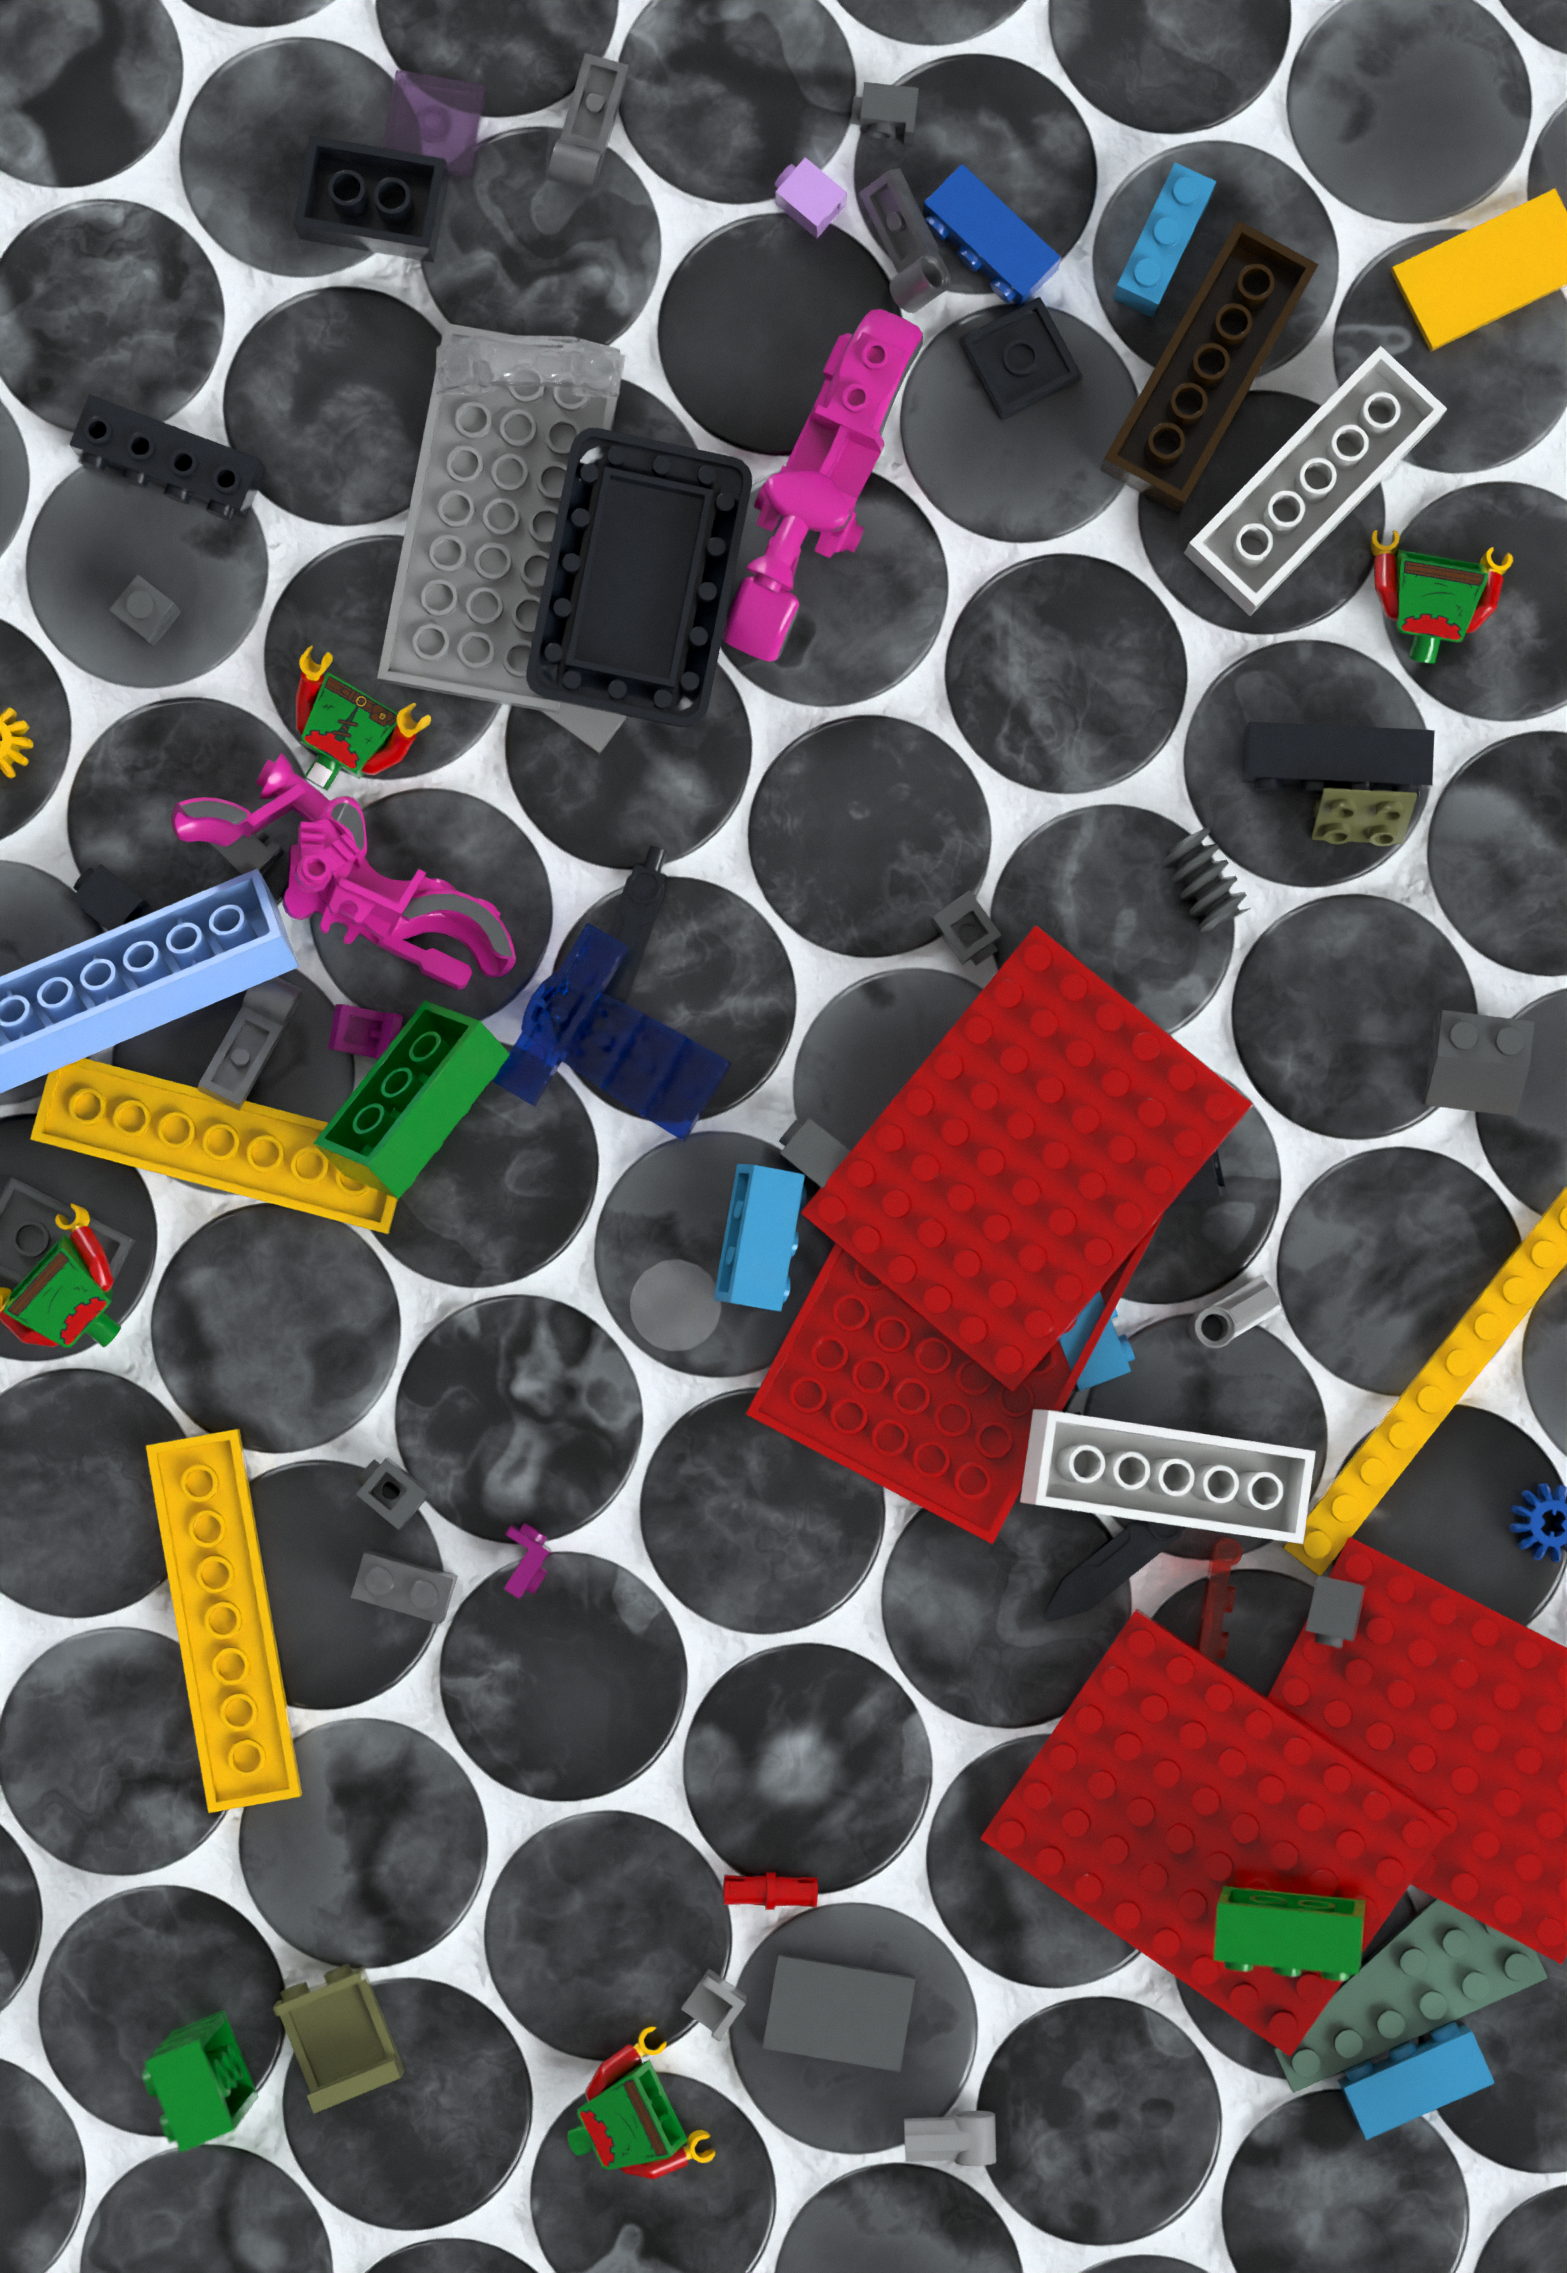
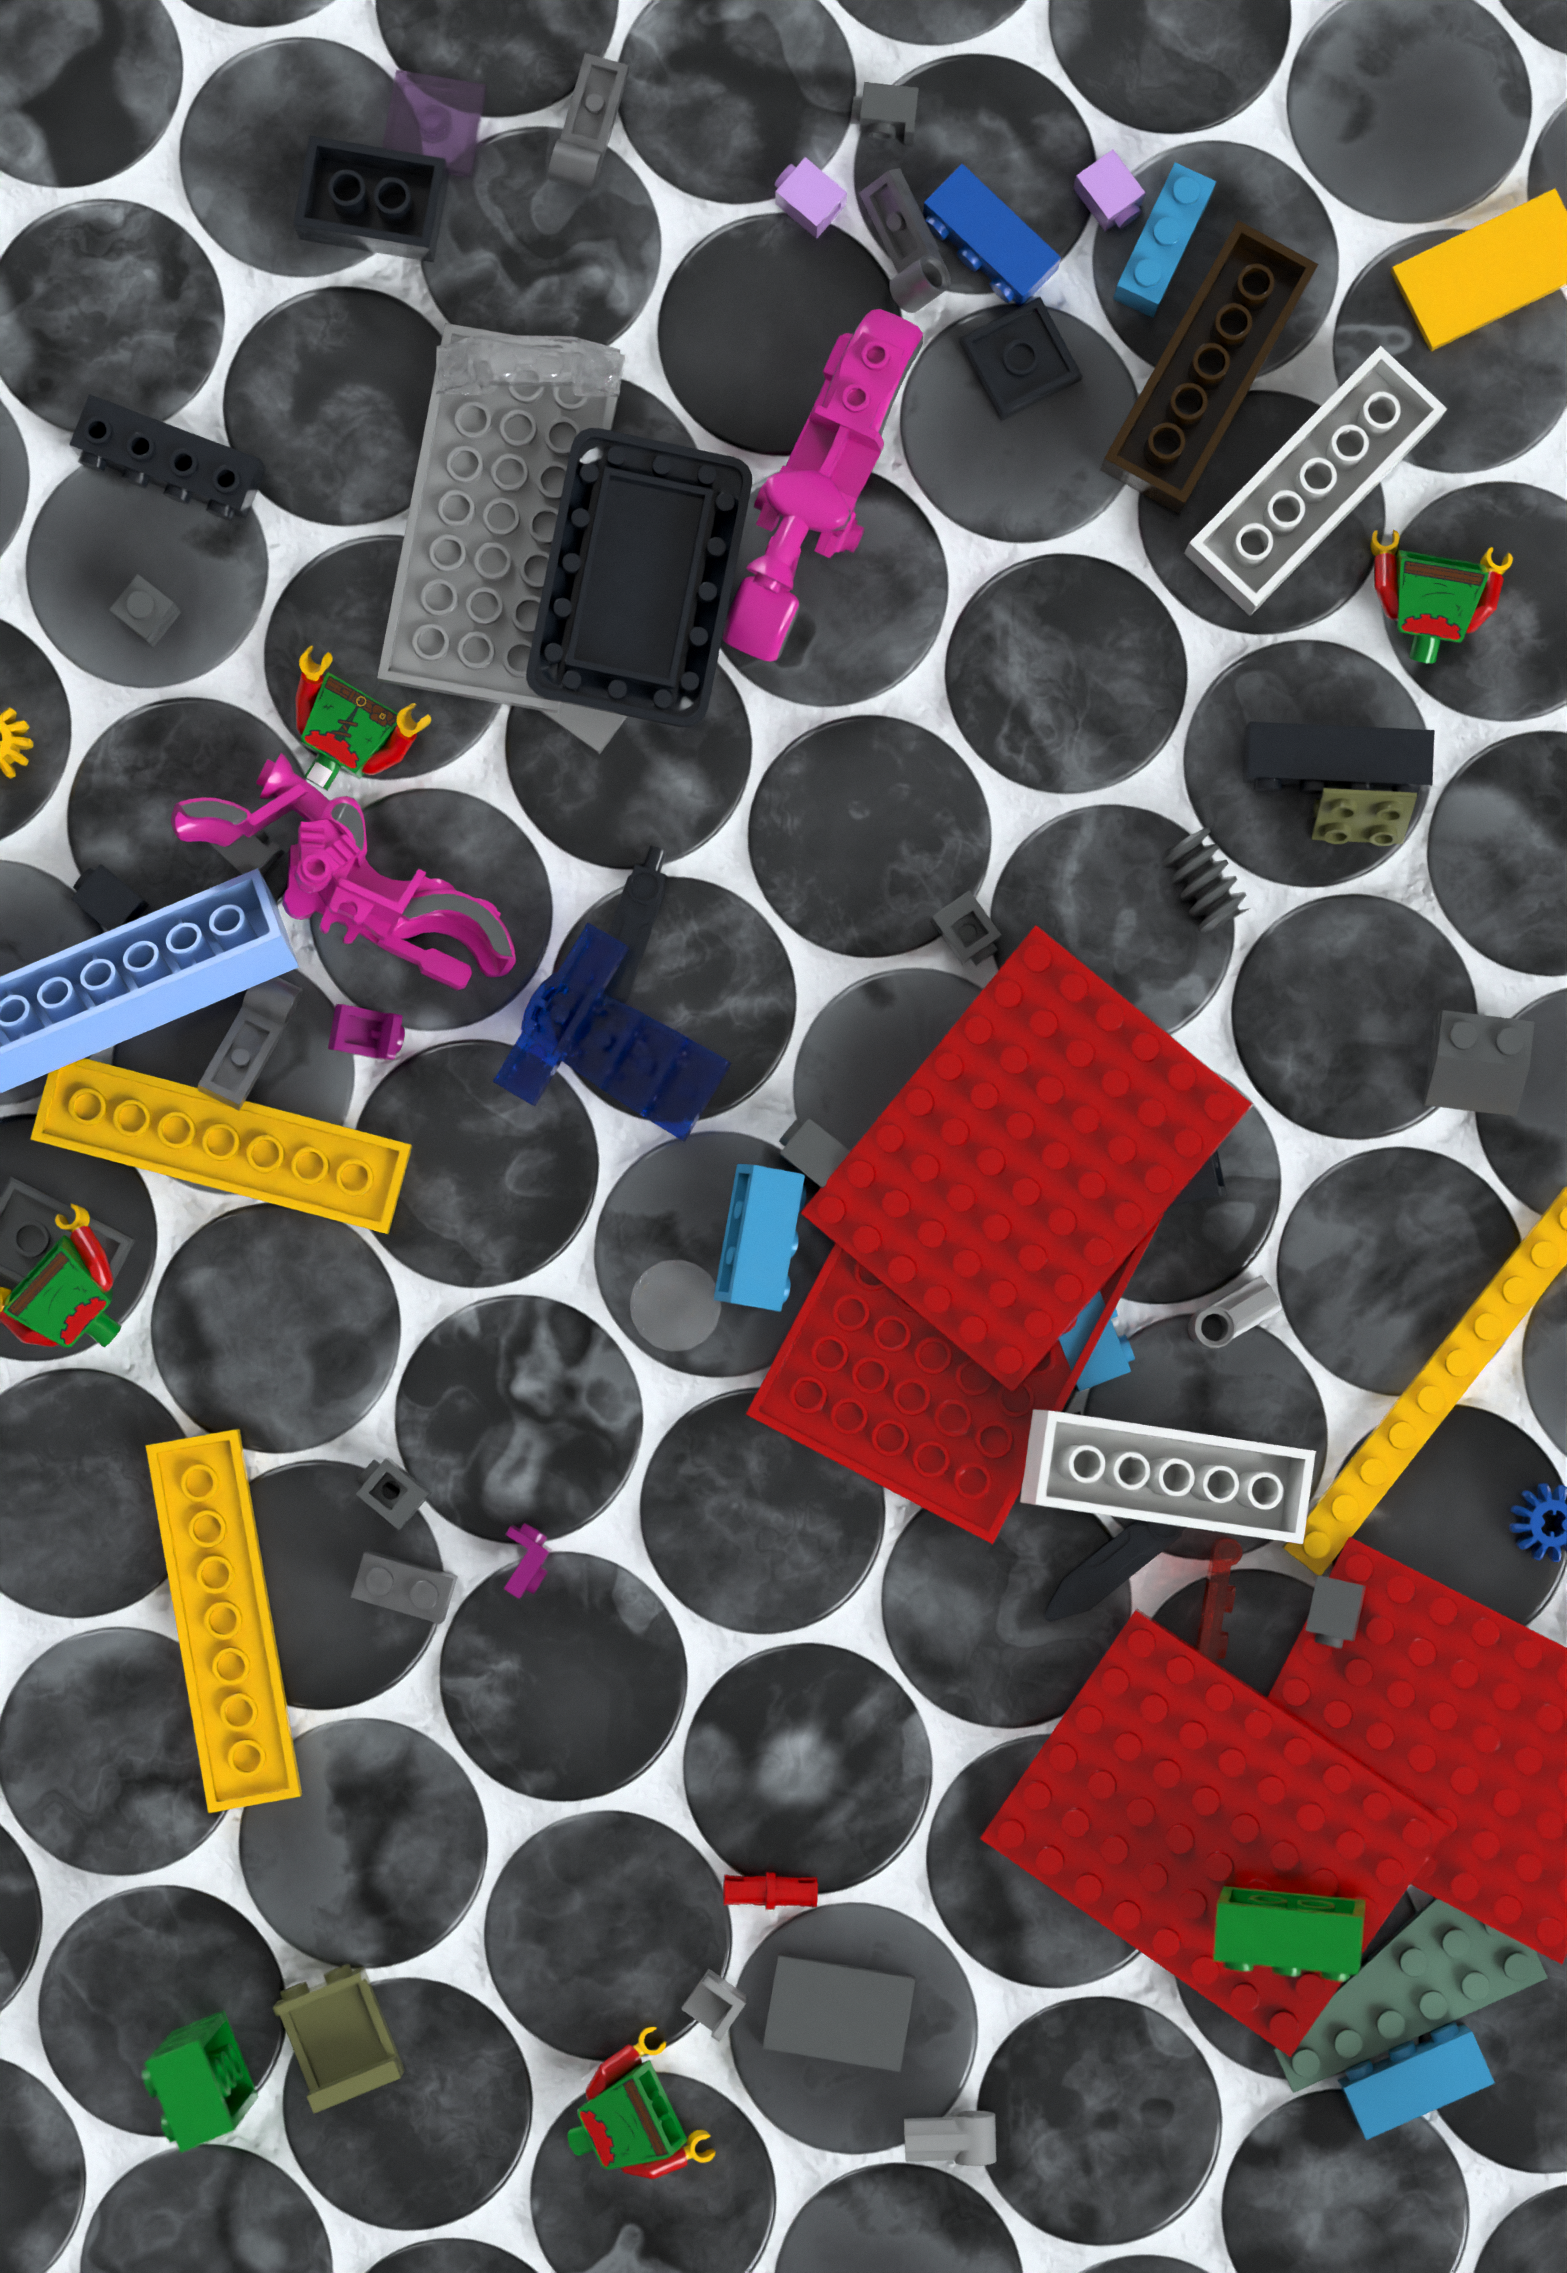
(412, 1099): green brick -> none
(1110, 191): none -> lavender brick

